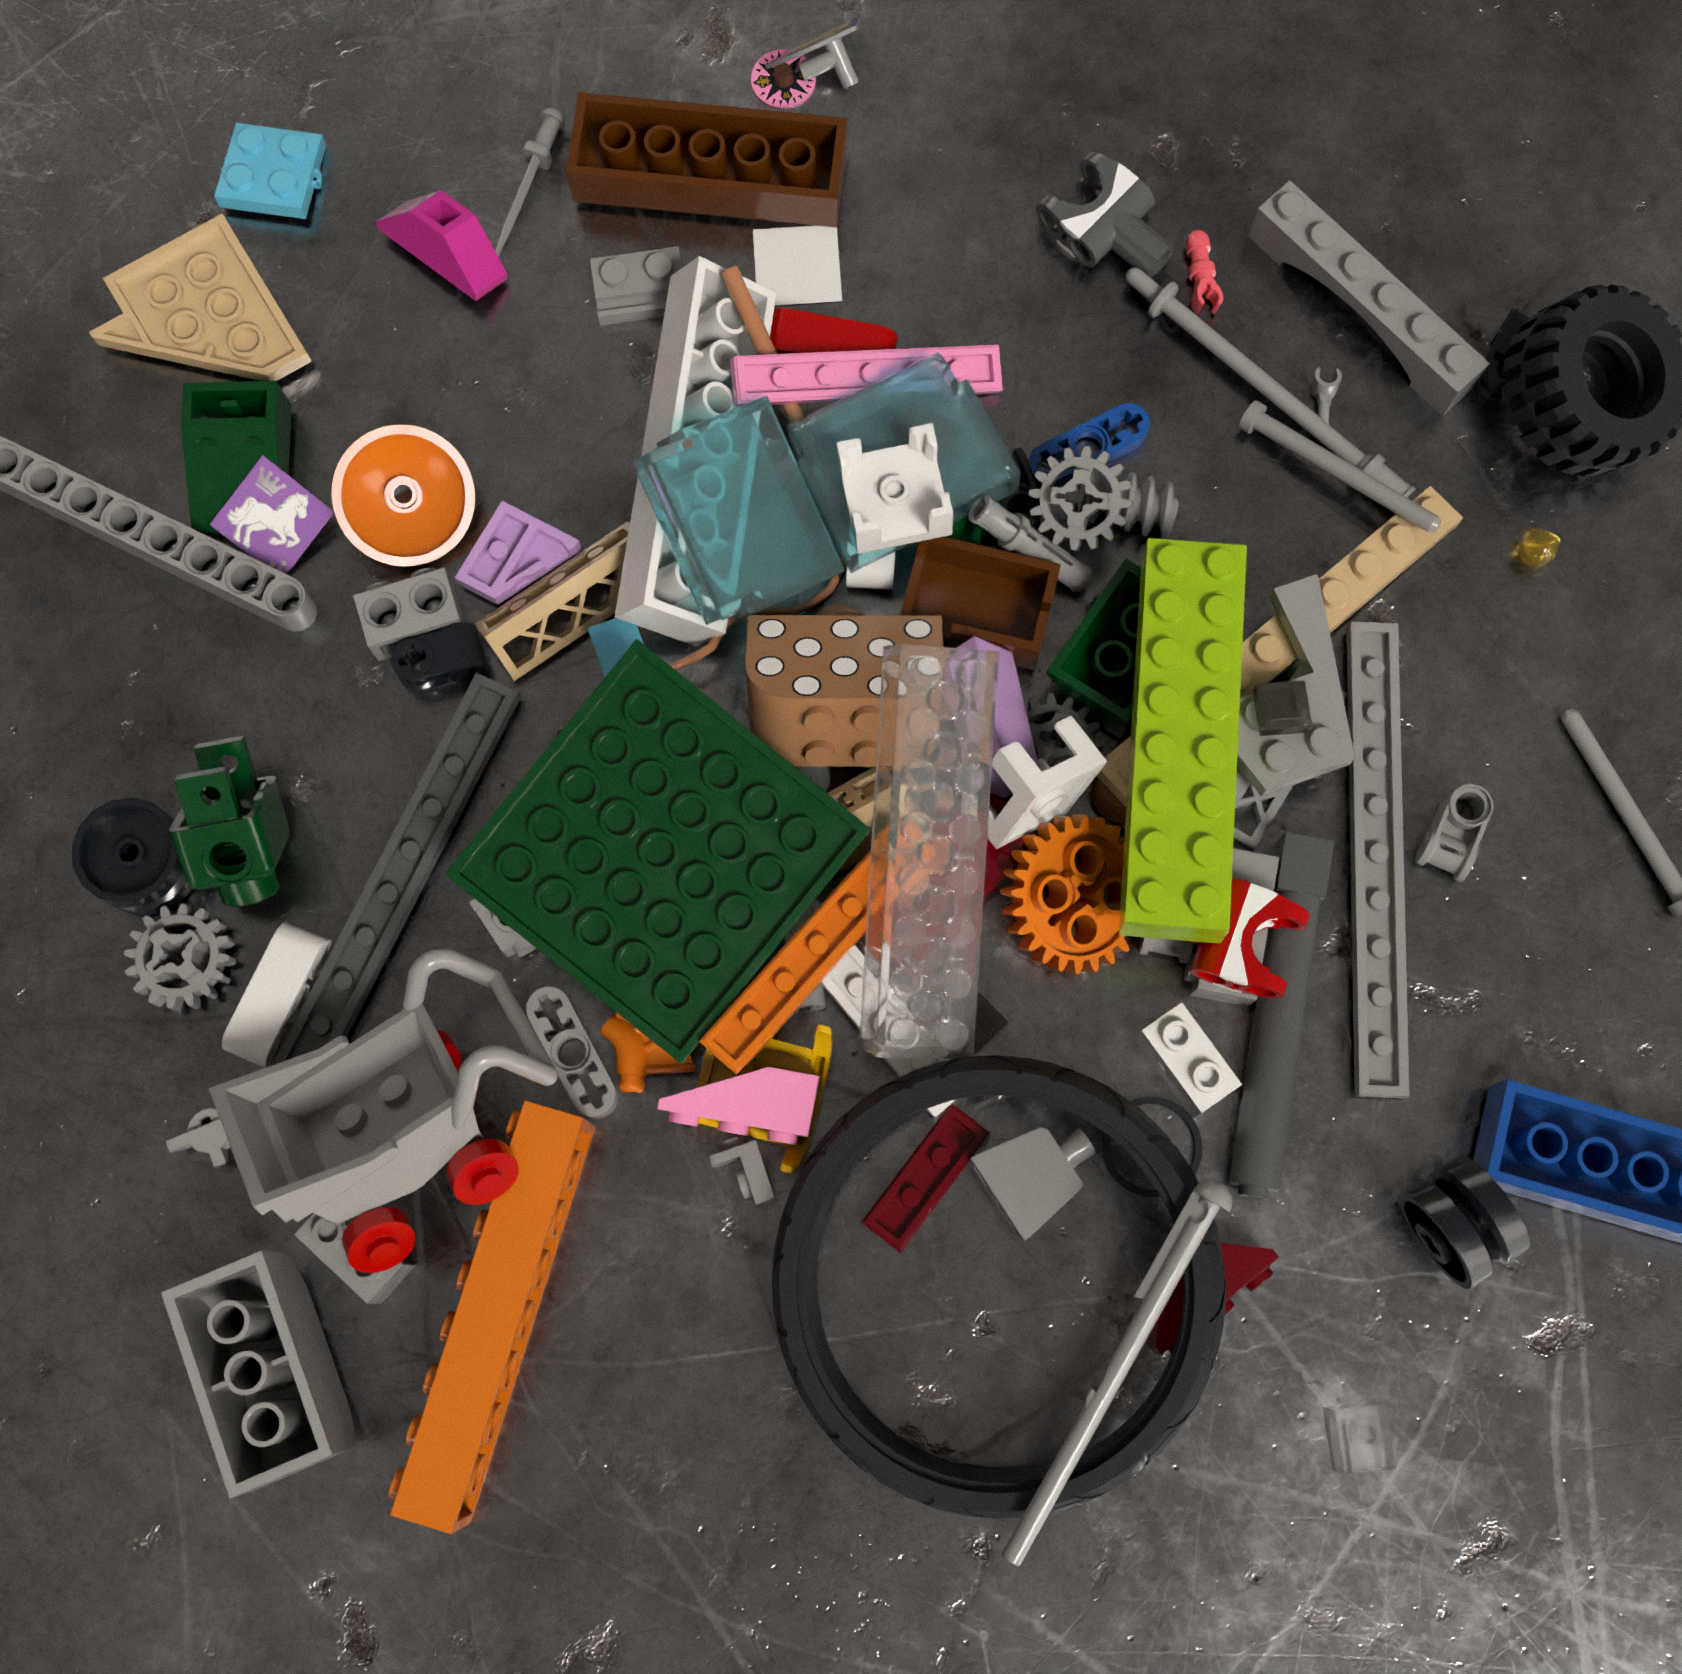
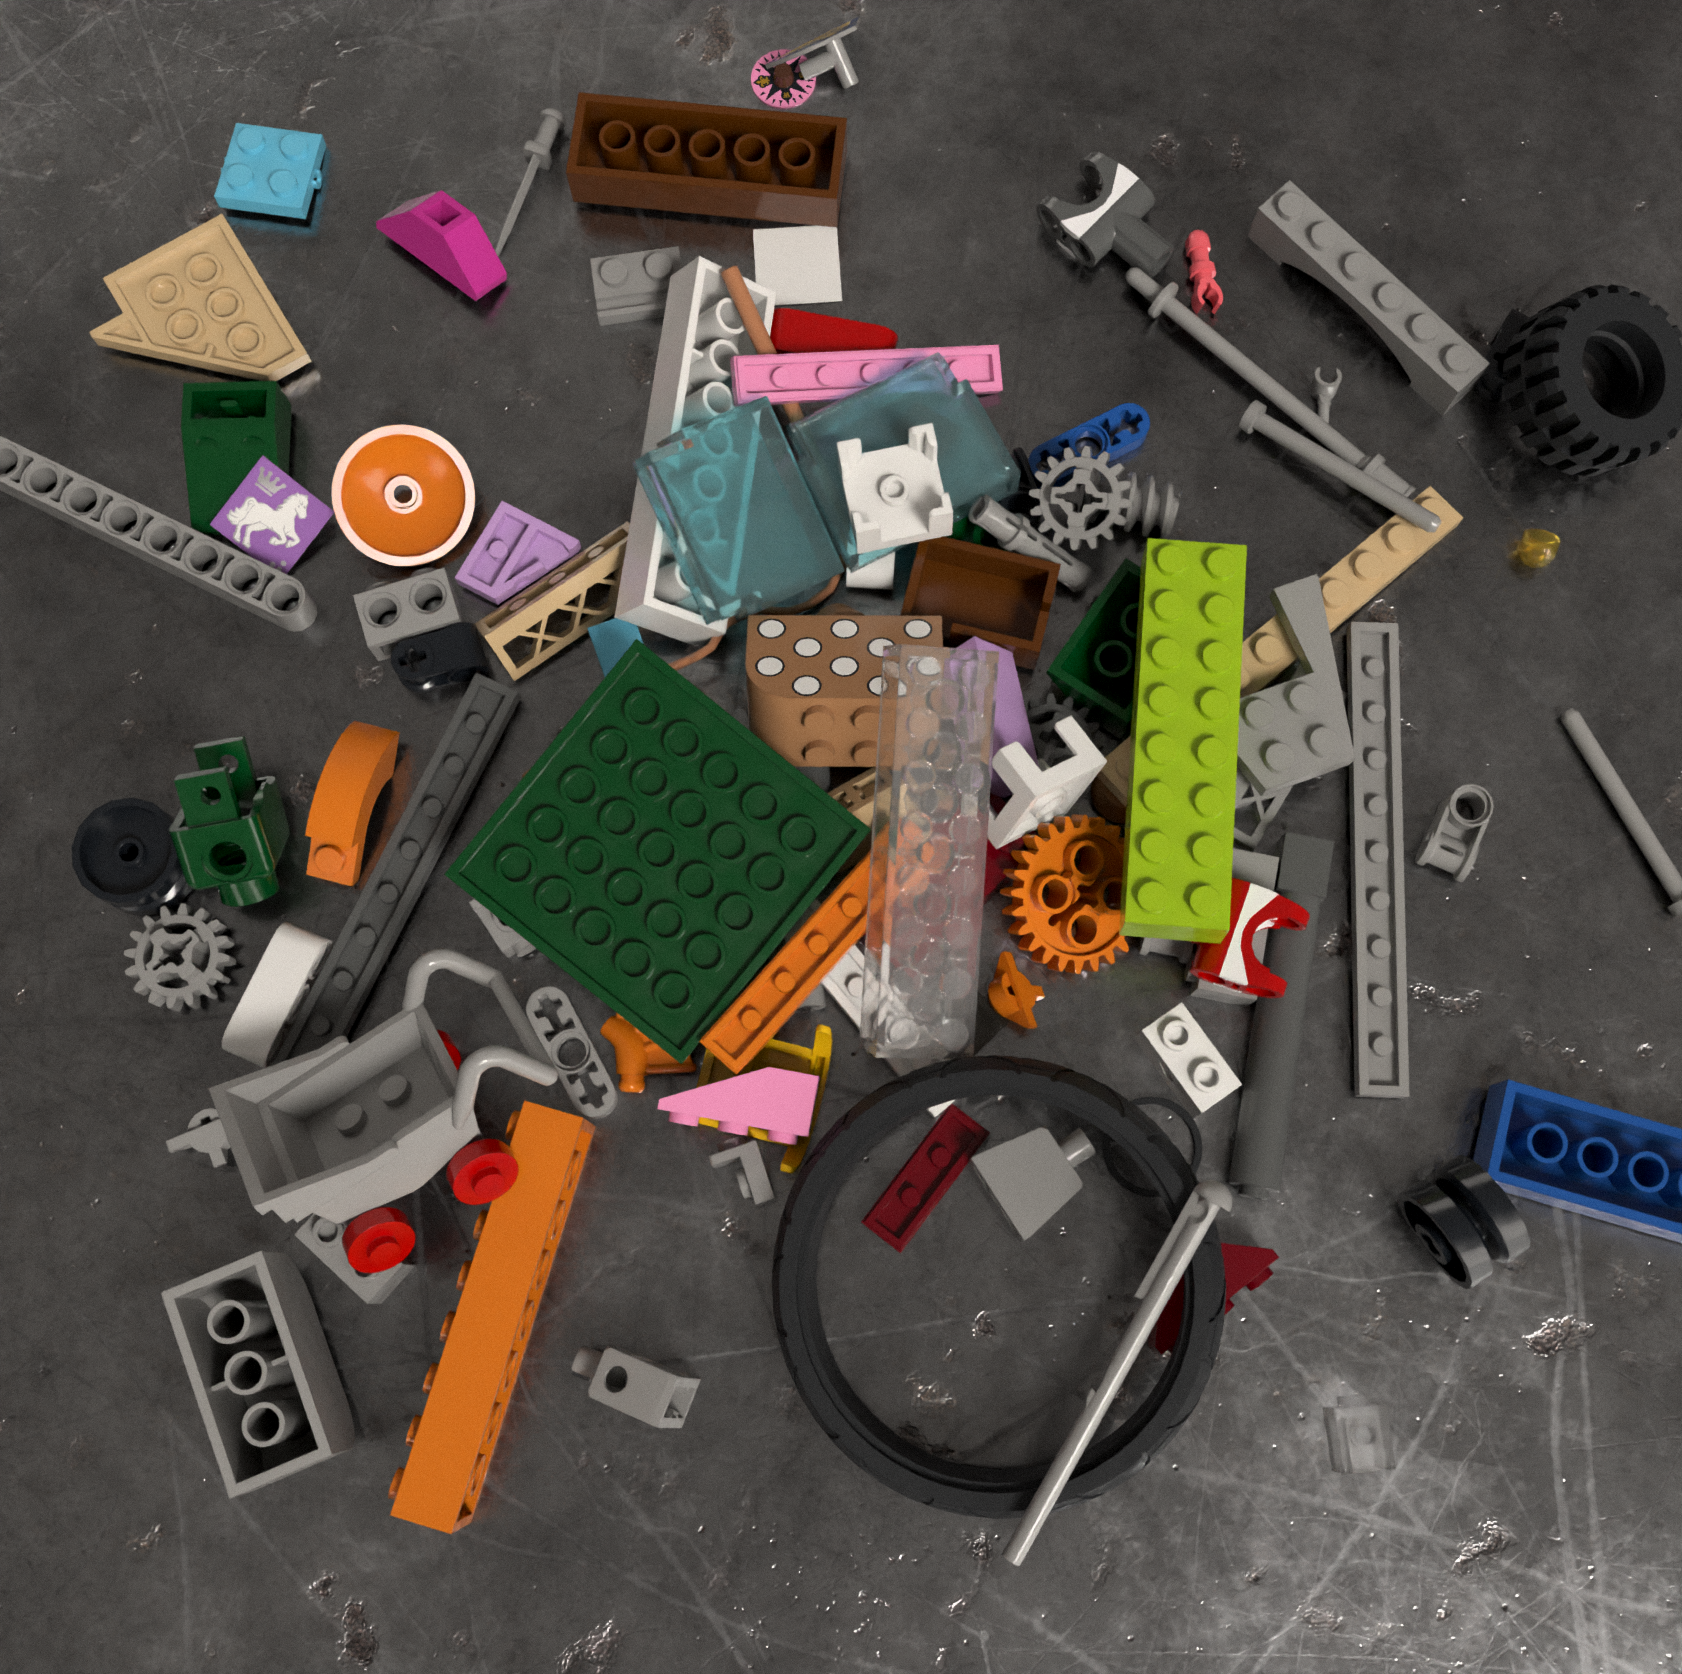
(345, 798): none -> orange arch
(652, 1392): none -> light grey torso
(1012, 993): none -> orange piece
(1282, 708): clear smoke tile -> none

